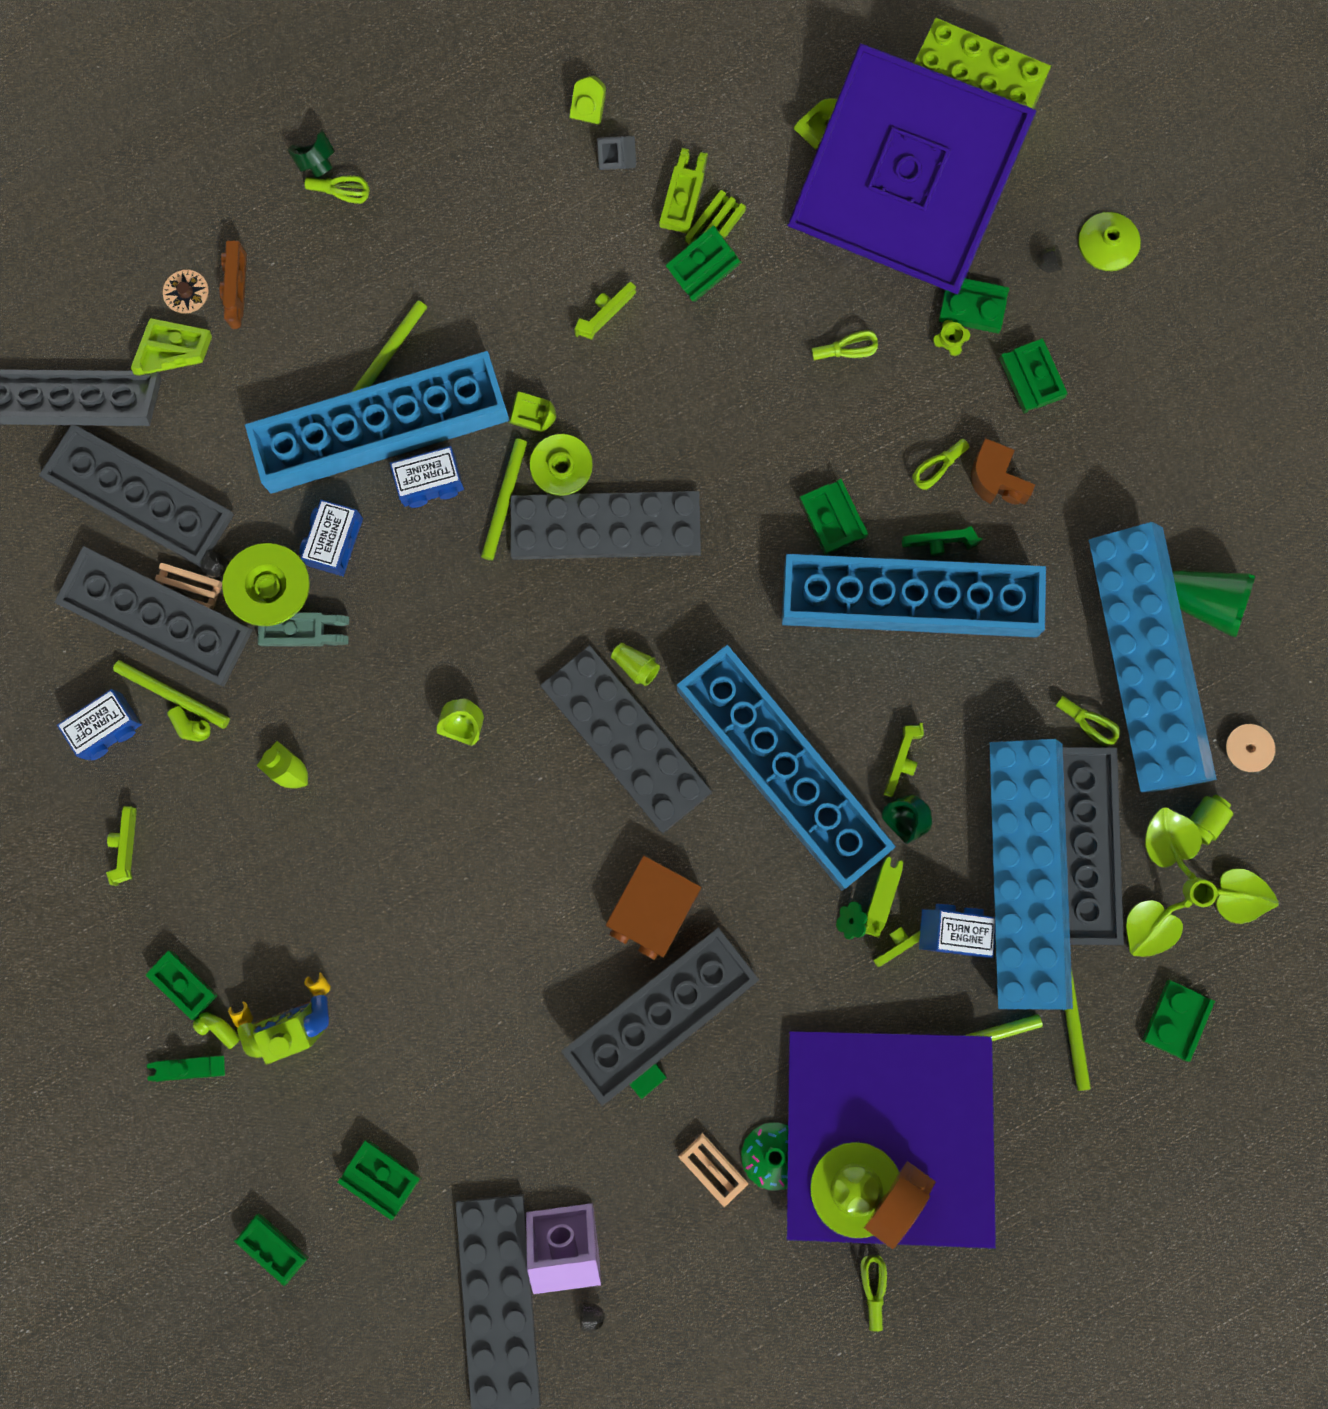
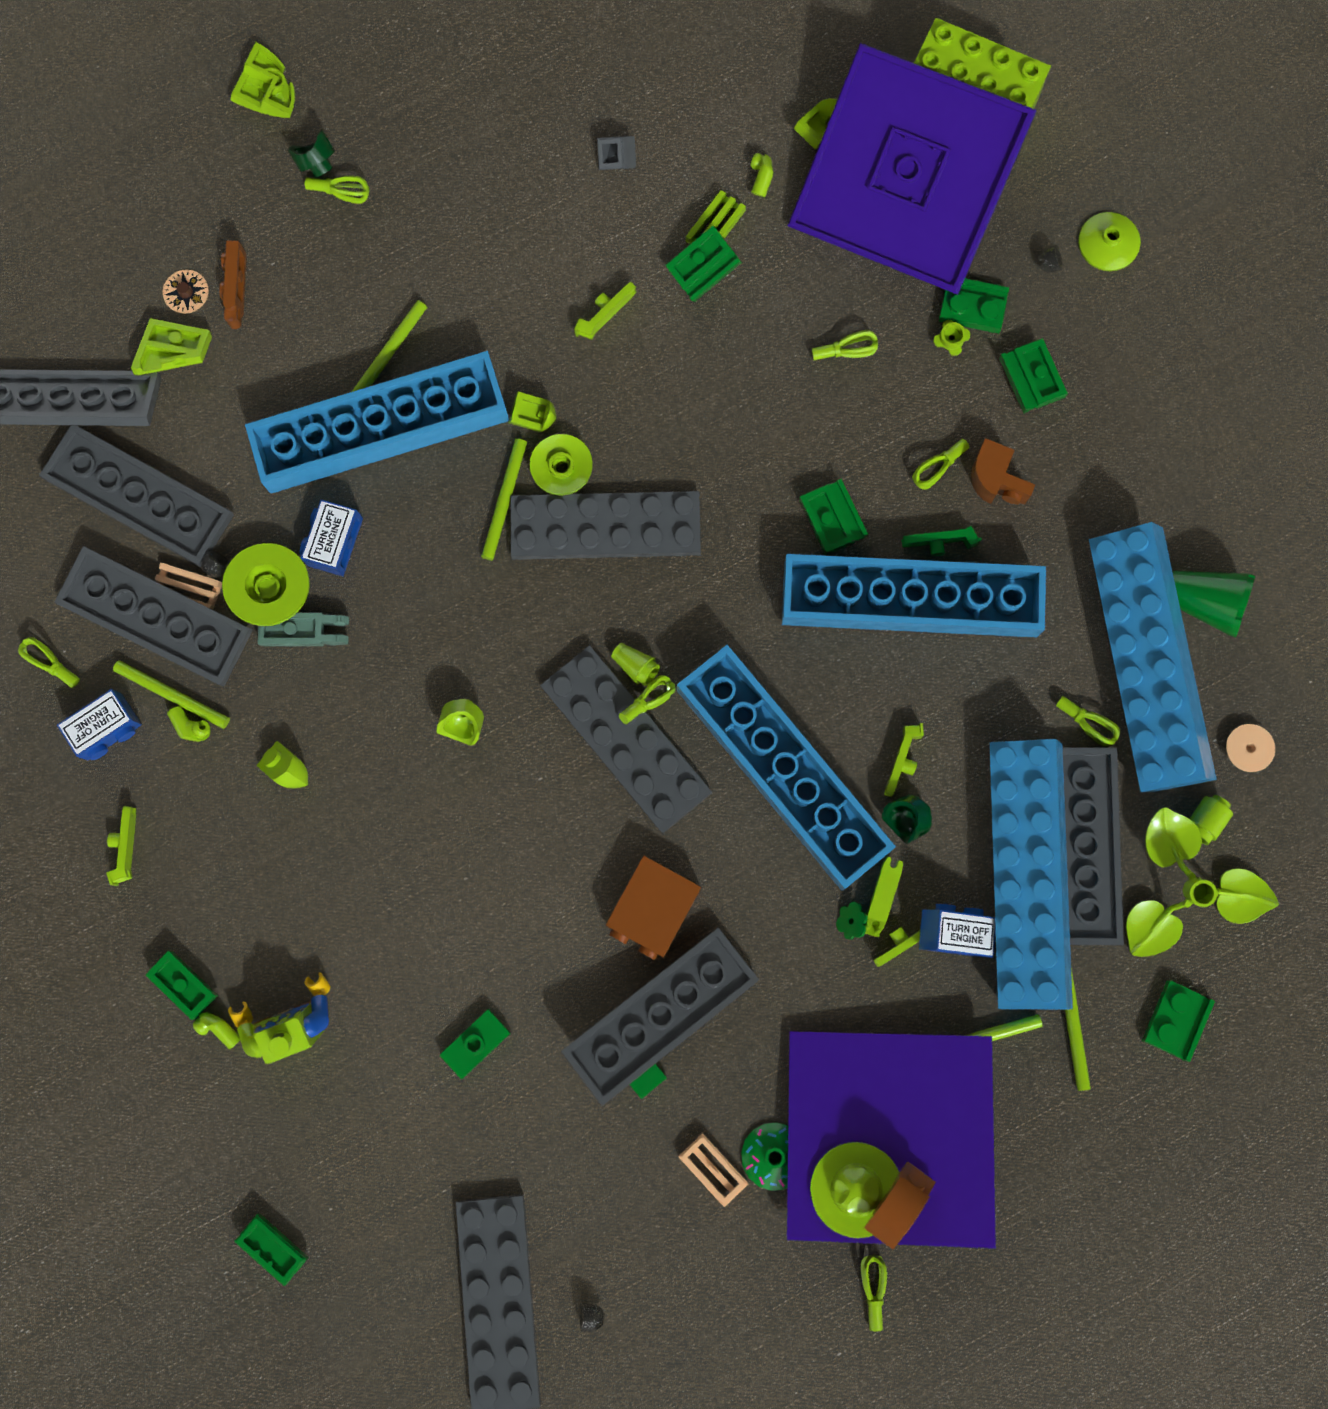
(56, 669): none -> lime piece
(187, 1068): green piece -> none
(263, 85): none -> lime brick
(379, 1179): green plate -> none
(427, 477): brick -> none
(475, 1044): none -> green plate
(562, 1249): lavender slope -> none
(588, 100): lime plate -> none
(641, 706): none -> lime piece
(683, 194): lime hinge -> none
(764, 176): none -> lime arm

